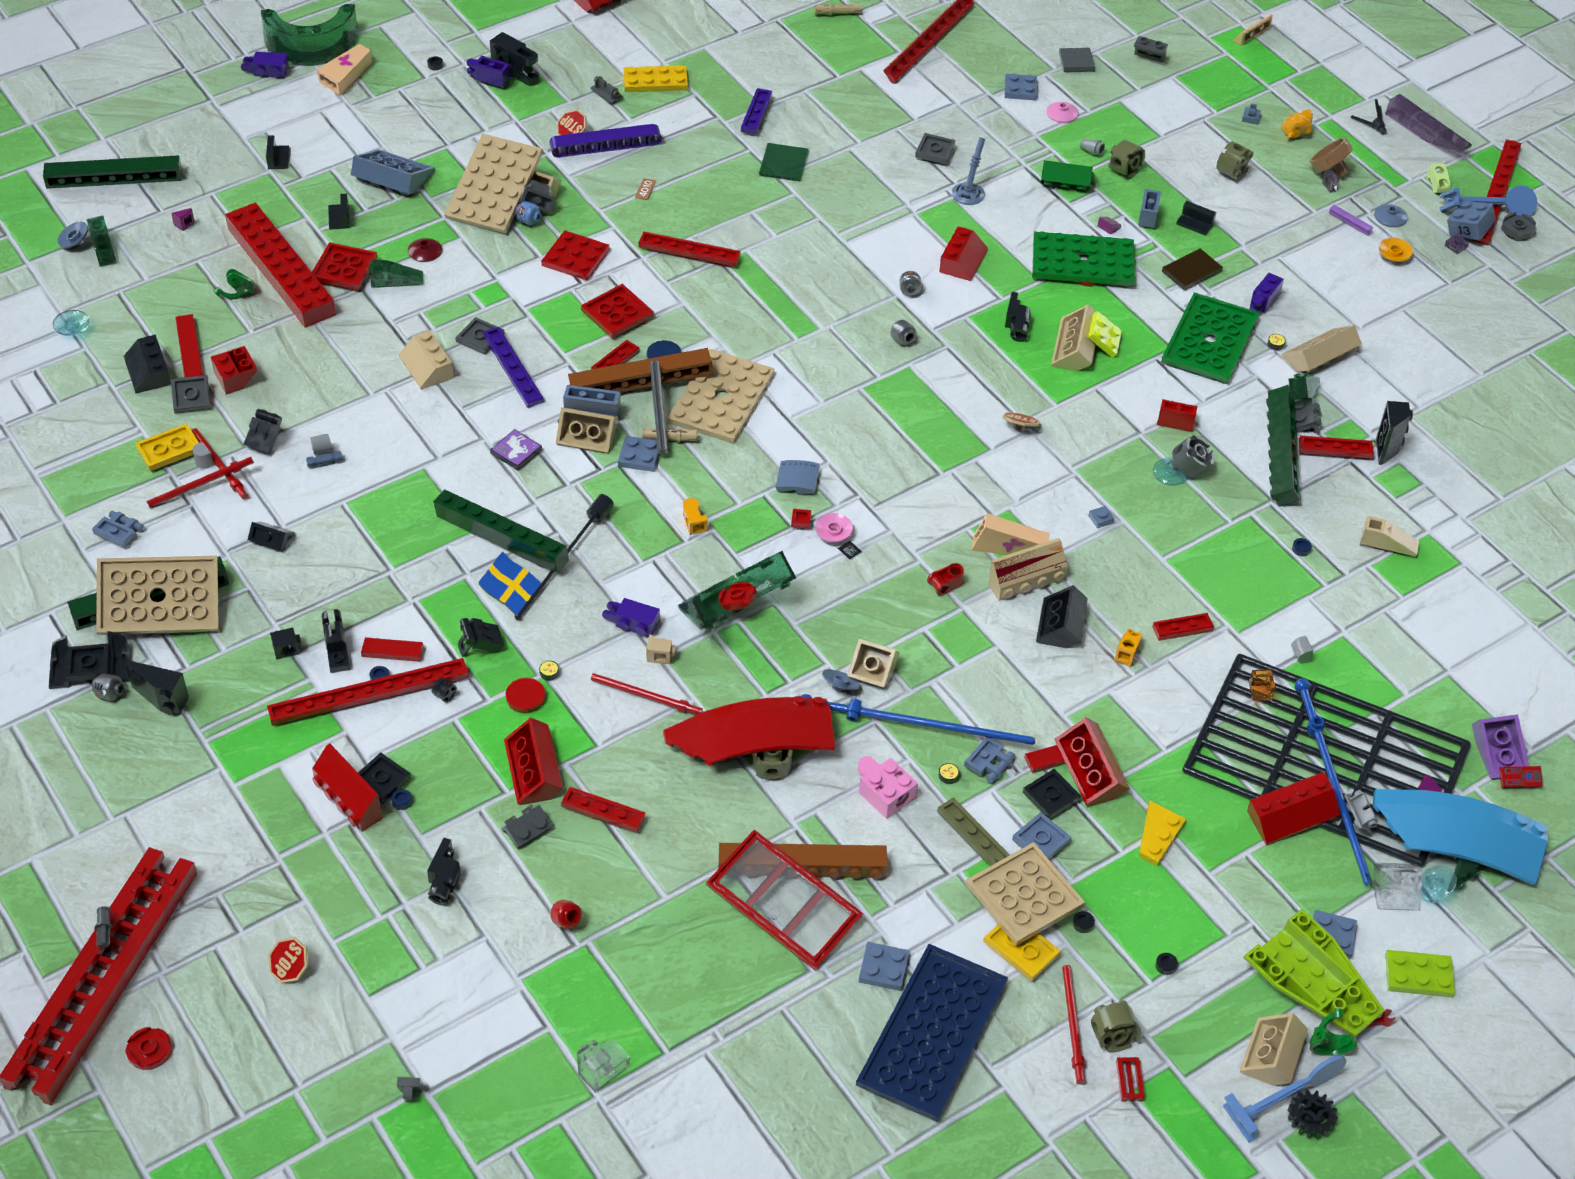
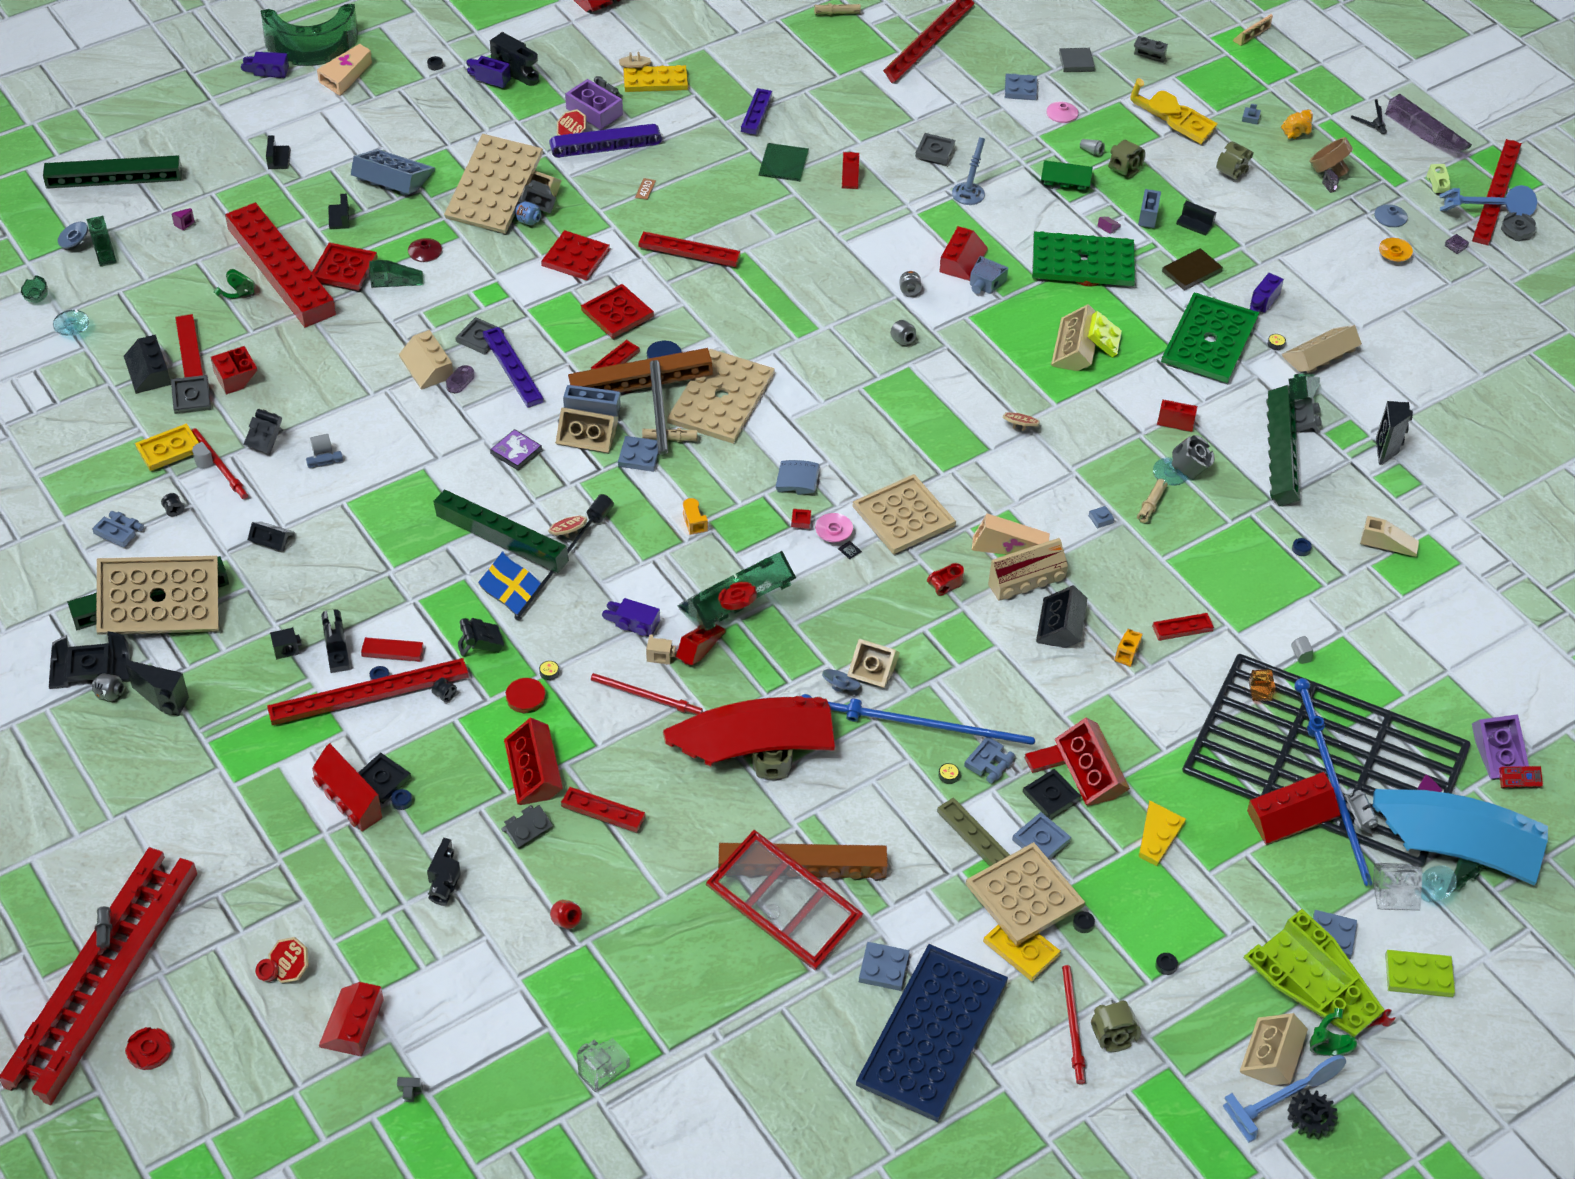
(34, 289): none -> clear green hair
(172, 504): none -> black wheel
(234, 467): red bar -> none
(267, 970): none -> red tile
(352, 1018): none -> red slope
(460, 379): none -> clear purple plate
(568, 525): none -> piece
(594, 102): none -> medium lavender brick
(634, 61): none -> tan piece
(698, 643): none -> red slope
(850, 170): none -> red slope
(886, 785): bright pink brick -> none
(904, 514): none -> tan plate
(987, 276): none -> sand blue torso
(1017, 318): black plate -> none
(1131, 1095): red tile -> none
(1149, 505): none -> tan pin
(1177, 116): none -> yellow plate
(1336, 446): red plate -> none
(1350, 219): medium lavender axle -> none
(1471, 219): sand blue brick -> none

